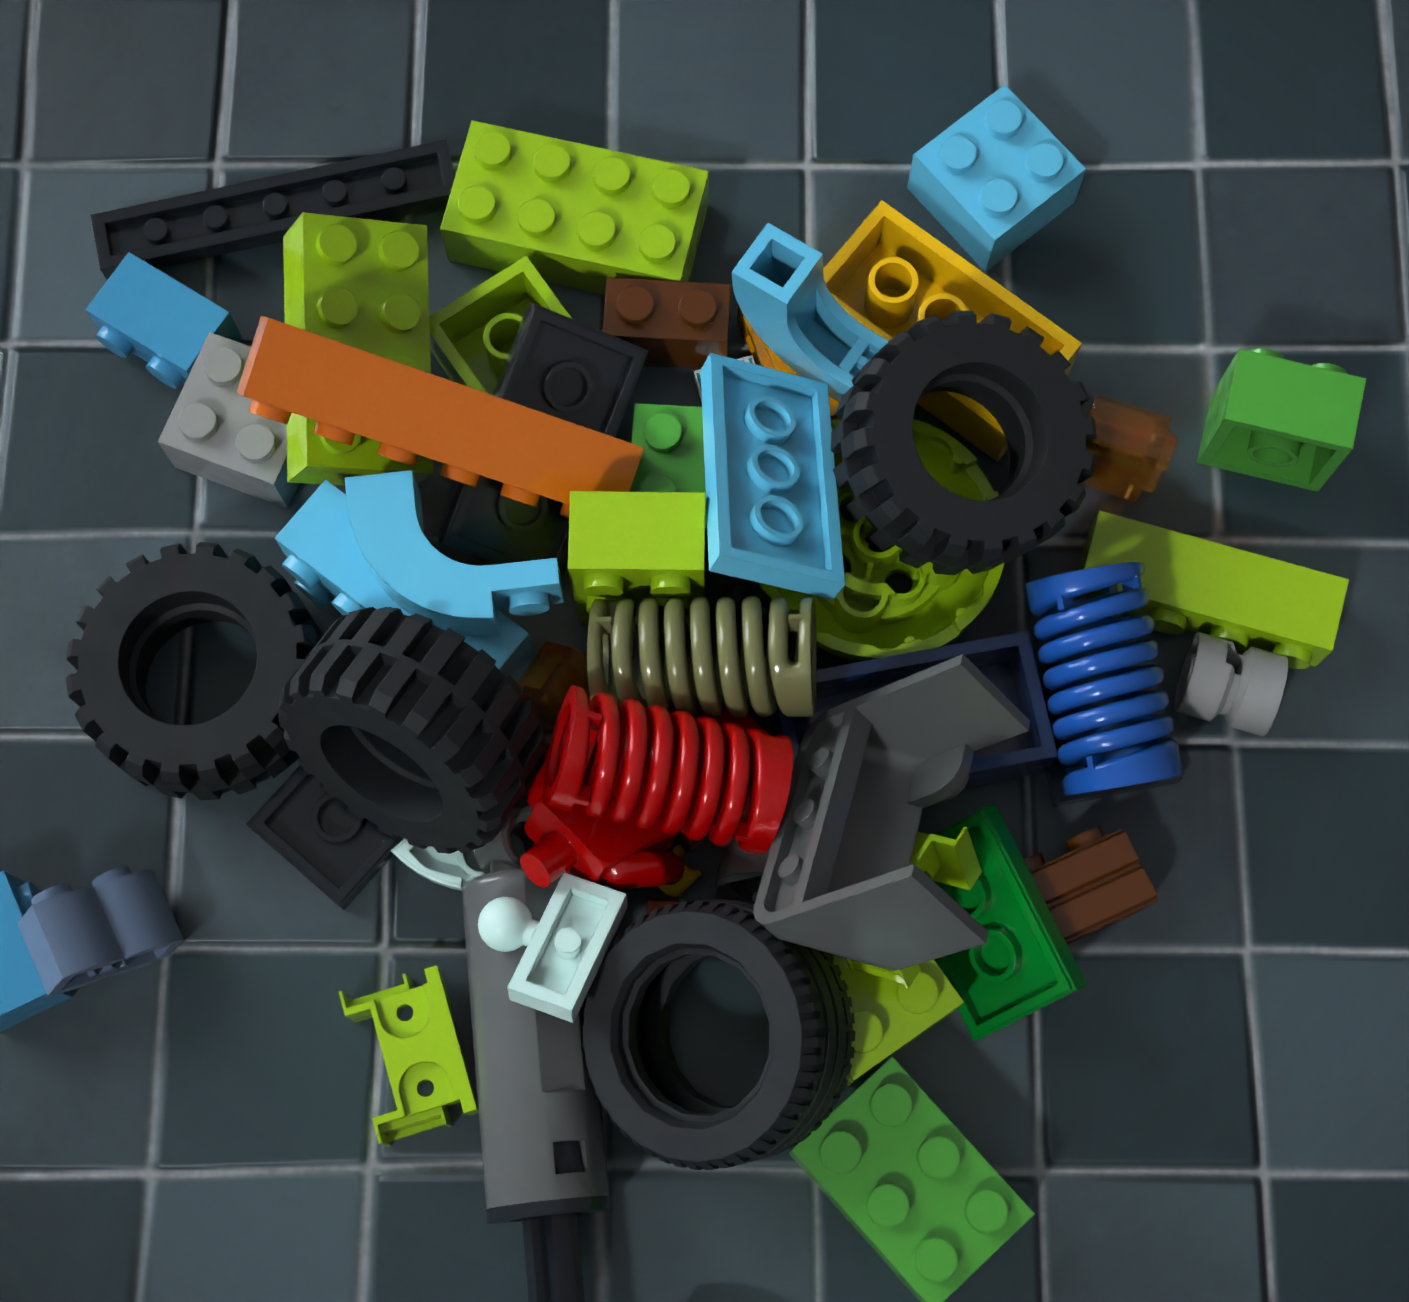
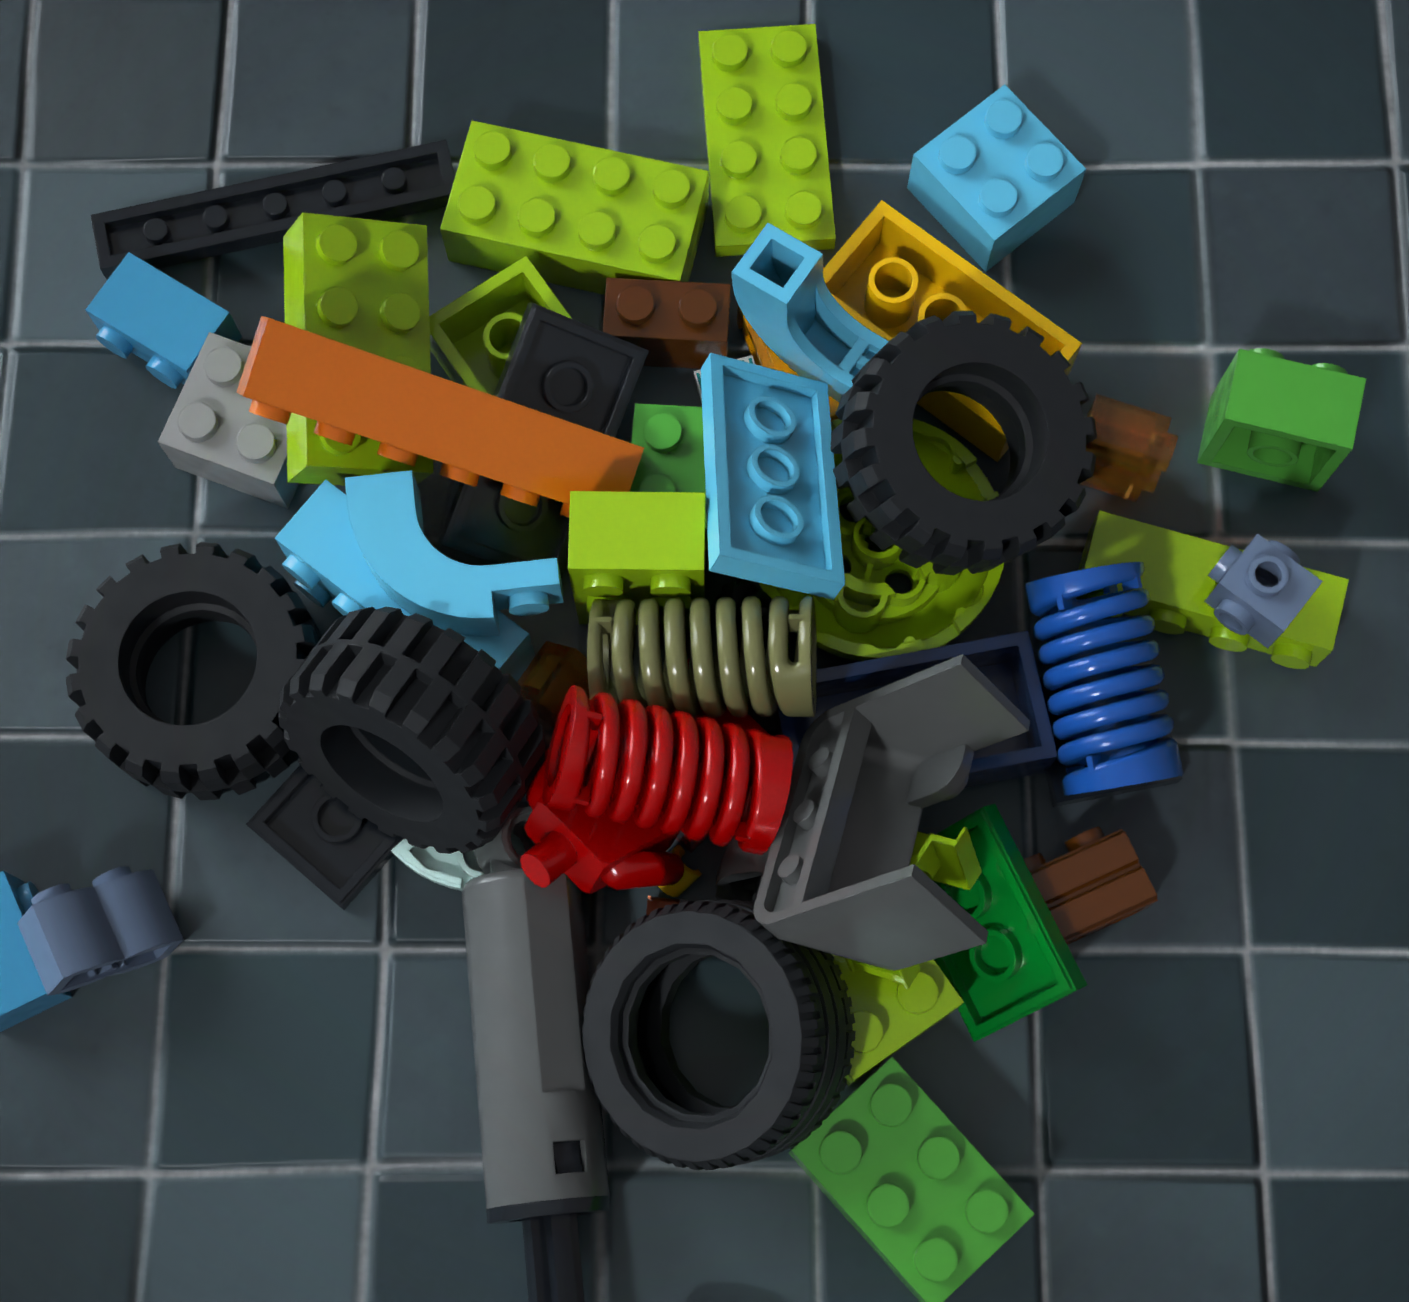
(417, 1053): lime piece -> none
(561, 947): light aqua plate -> none
(765, 136): none -> lime plate
(1231, 684): light grey wheel -> none
(1260, 589): none -> sand blue brick

